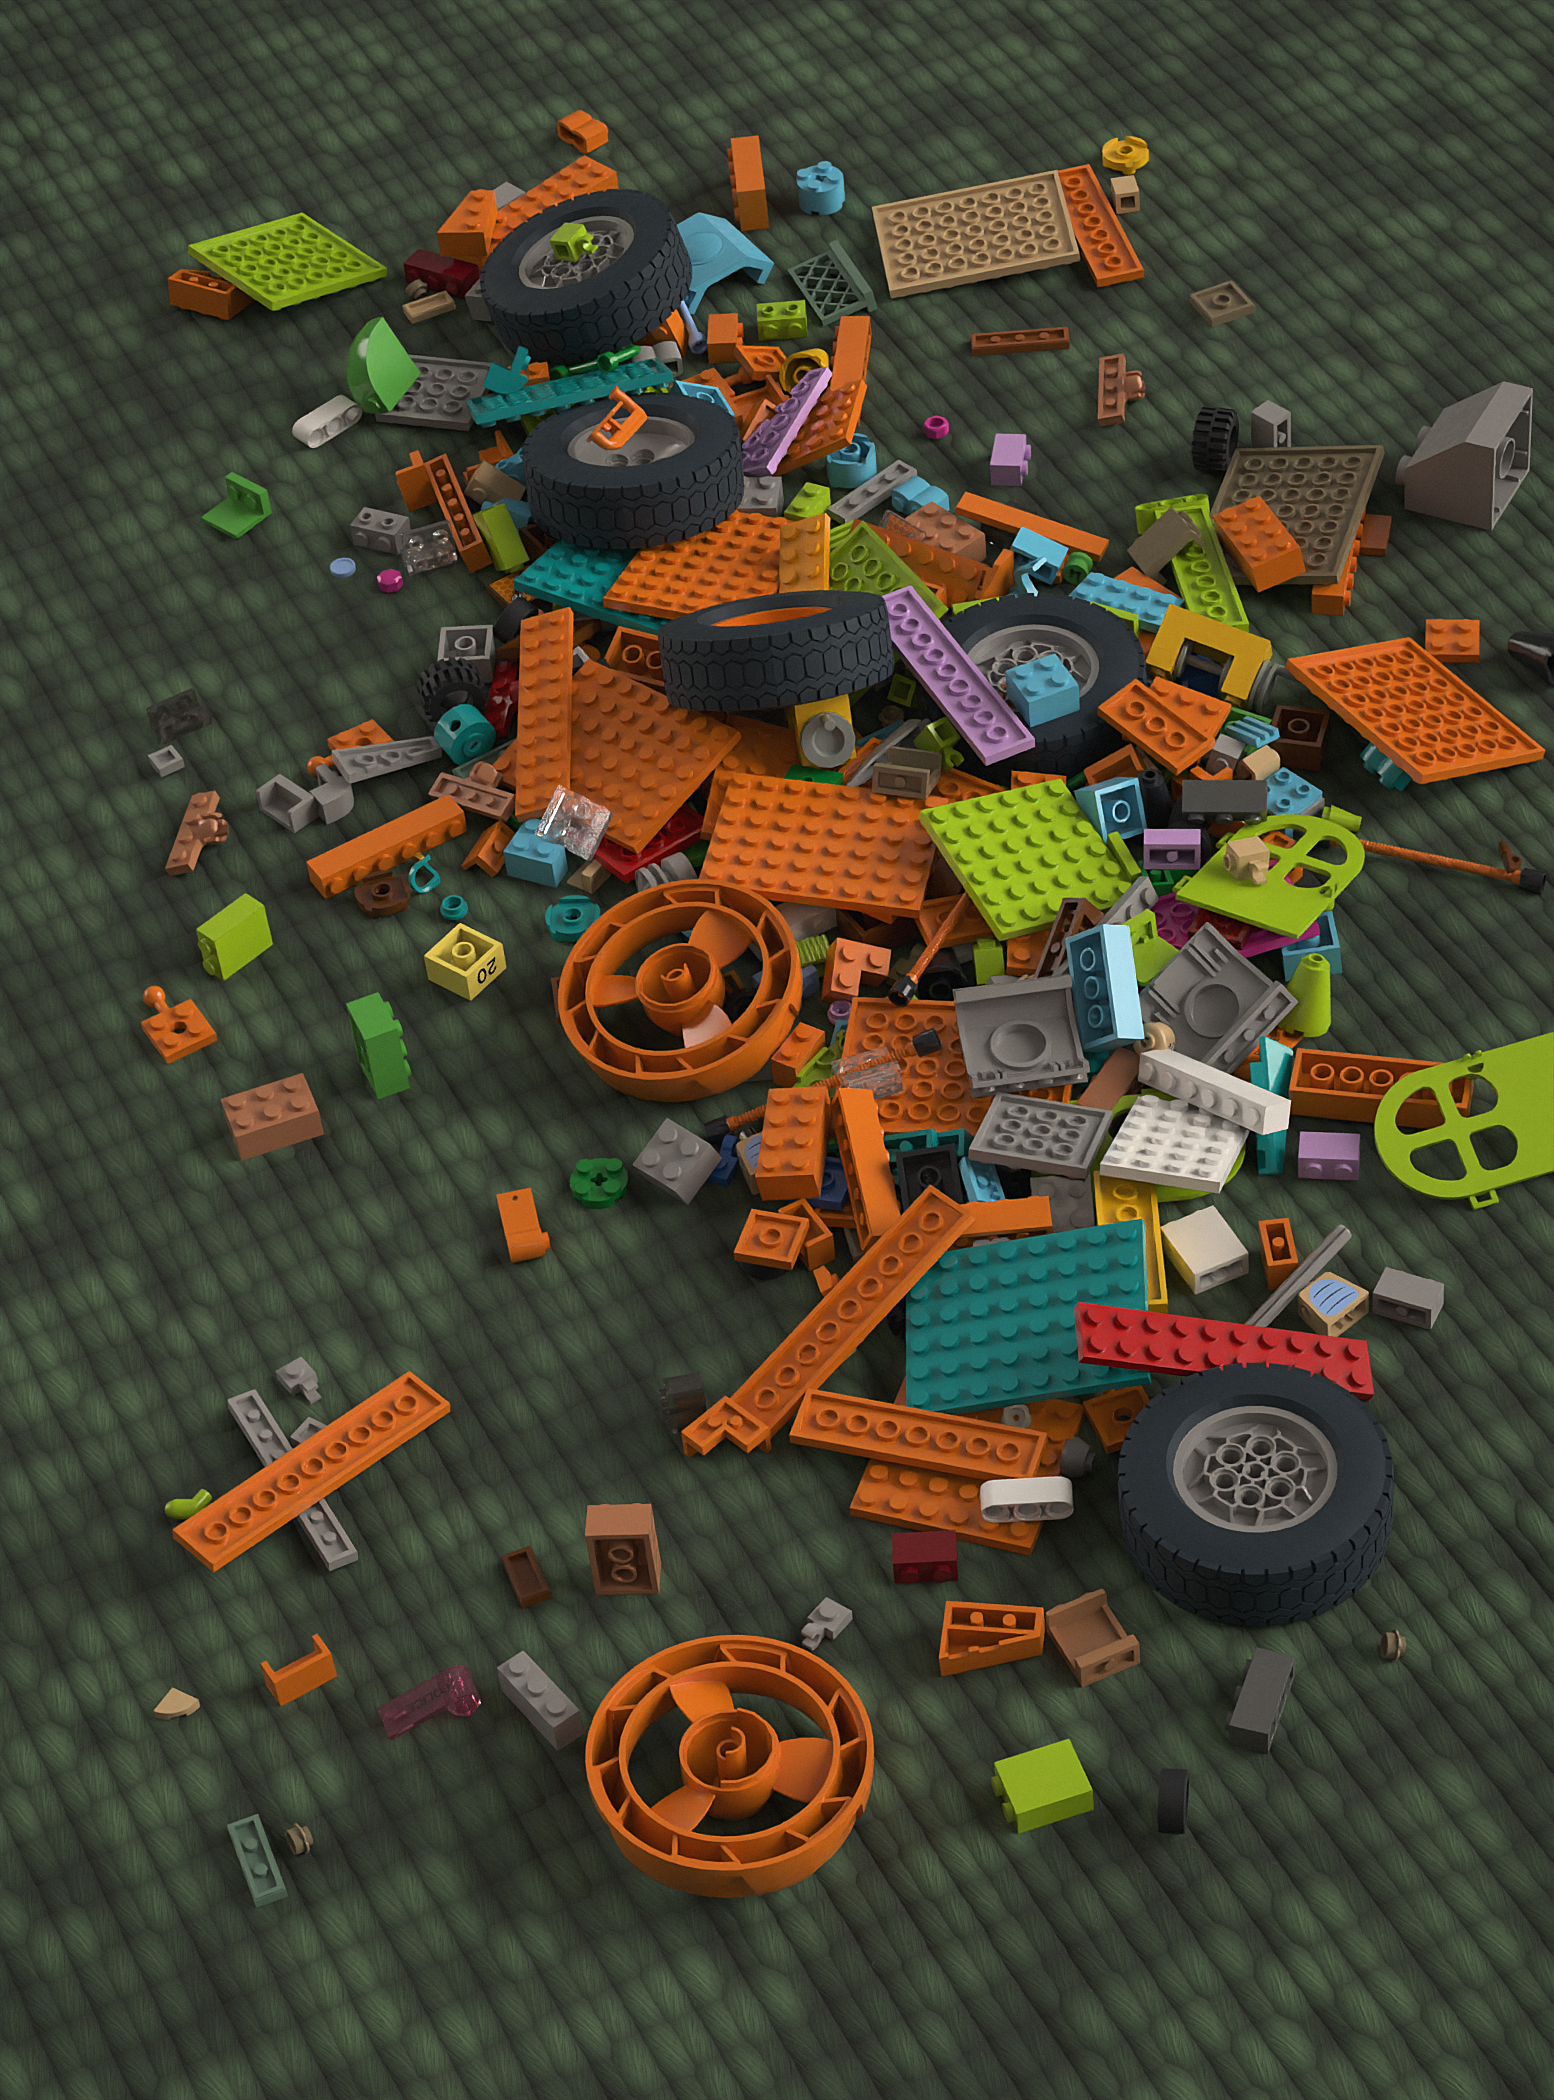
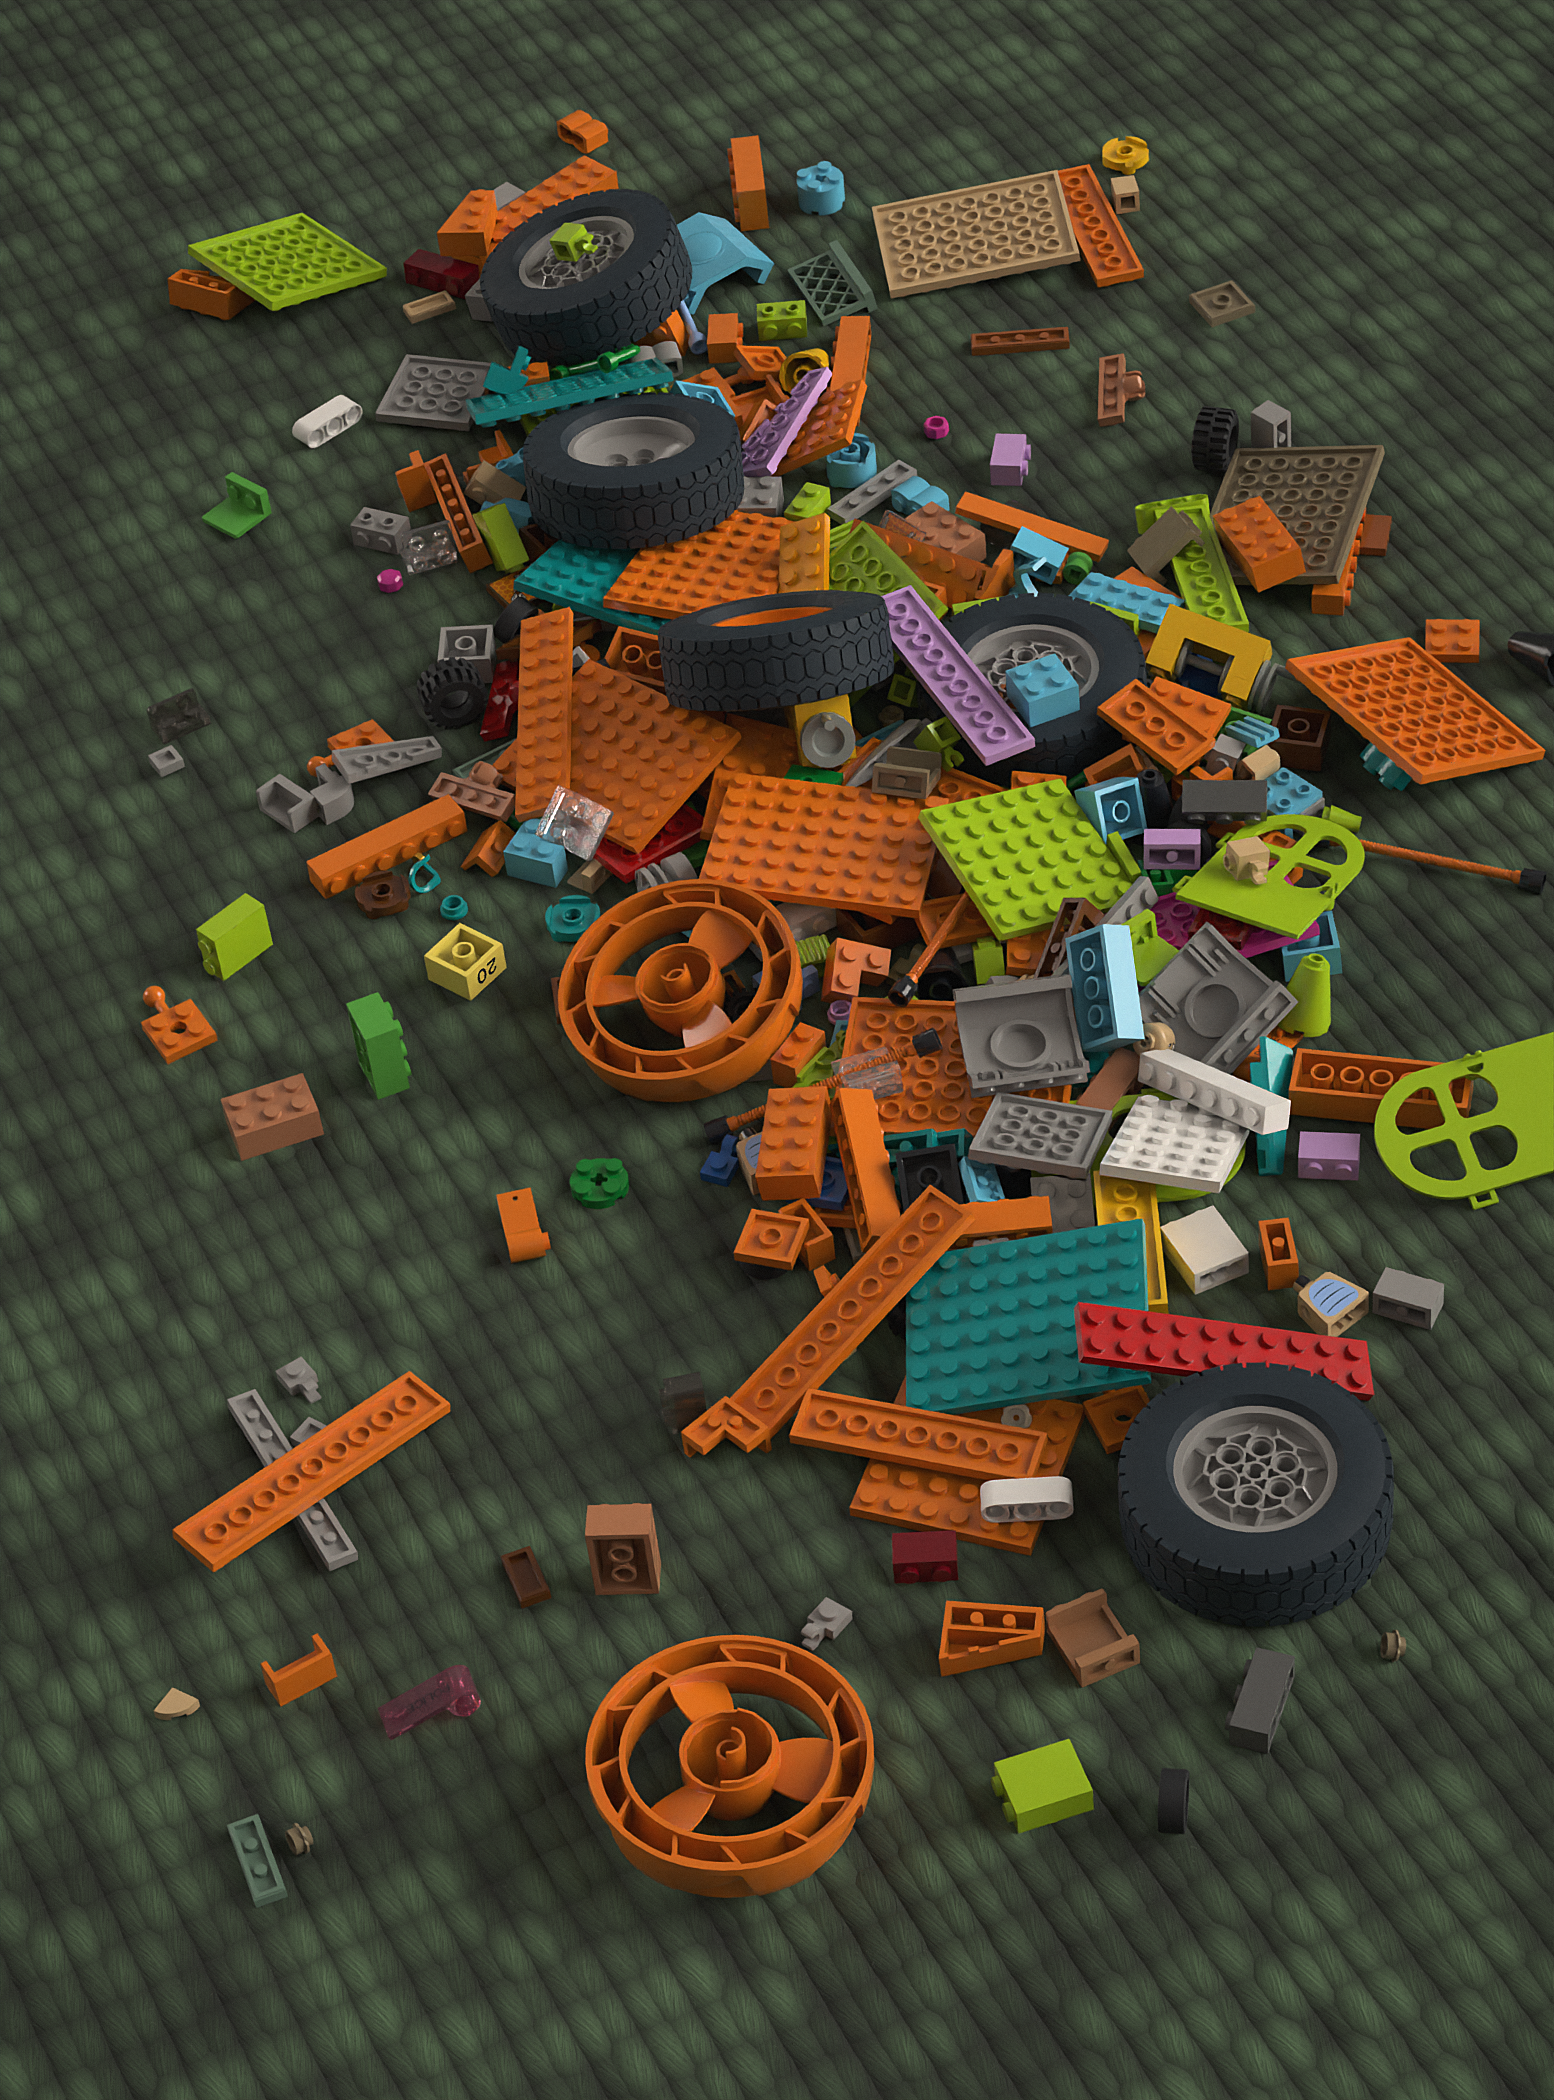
(187, 1508): lime arm -> none
(197, 830): nougat plate -> none
(342, 567): light blue piece -> none
(378, 368): bright green brick -> none
(416, 290): dark tan plate -> none
(470, 740): teal piece -> none
(540, 1700): light grey brick -> none
(619, 432): orange piece -> none
(677, 1161): light grey brick -> none
(1077, 1459): dark grey cone -> none
(1300, 1277): light grey axle -> none
(1471, 457): light grey slope -> none
(1510, 861): reddish brown hand -> none

